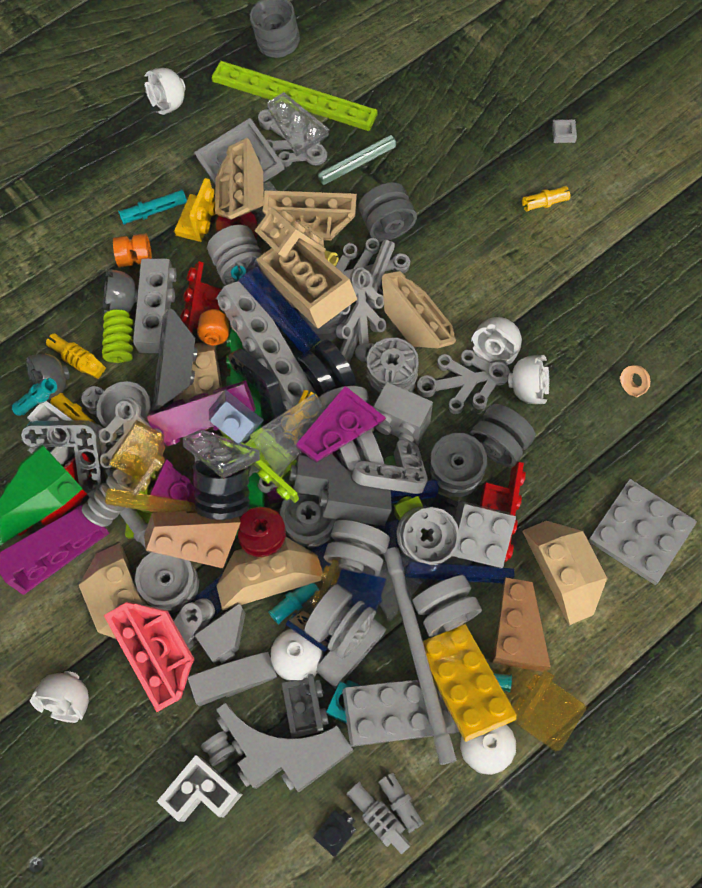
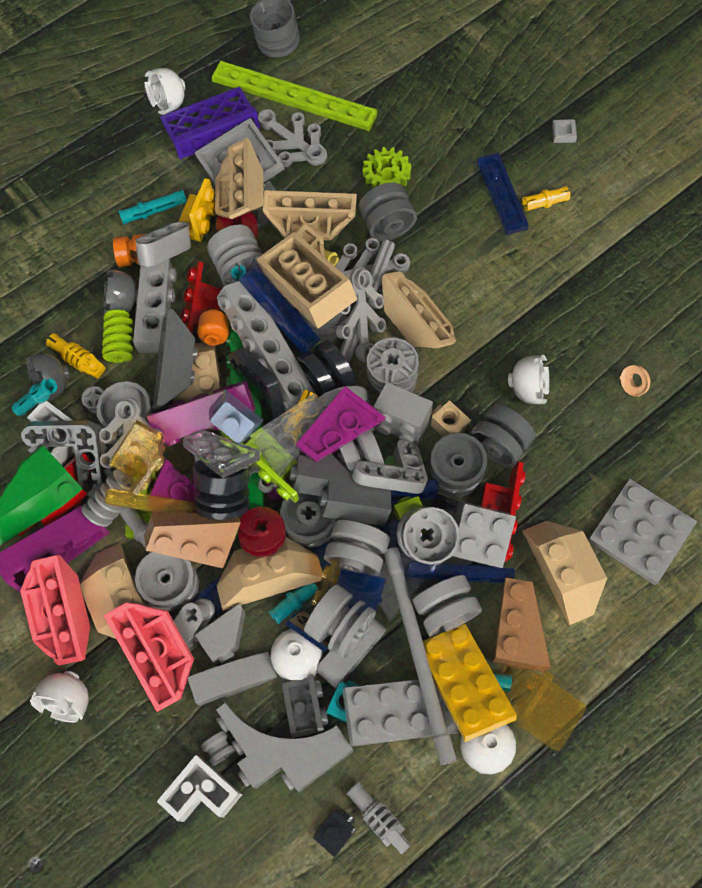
(56, 610): none -> coral wedge
(71, 410): yellow pin -> none
(163, 244): none -> light grey beam
(196, 138): none -> dark purple fence
(282, 232): tan bracket -> none
(296, 123): clear wing -> none
(356, 159): axle -> none
(386, 168): none -> lime gear
(401, 802): light grey pin -> none
(450, 411): none -> tan brick
(466, 378): light grey plant -> none
(497, 340): white cylinder -> none
(502, 194): none -> clear blue tile

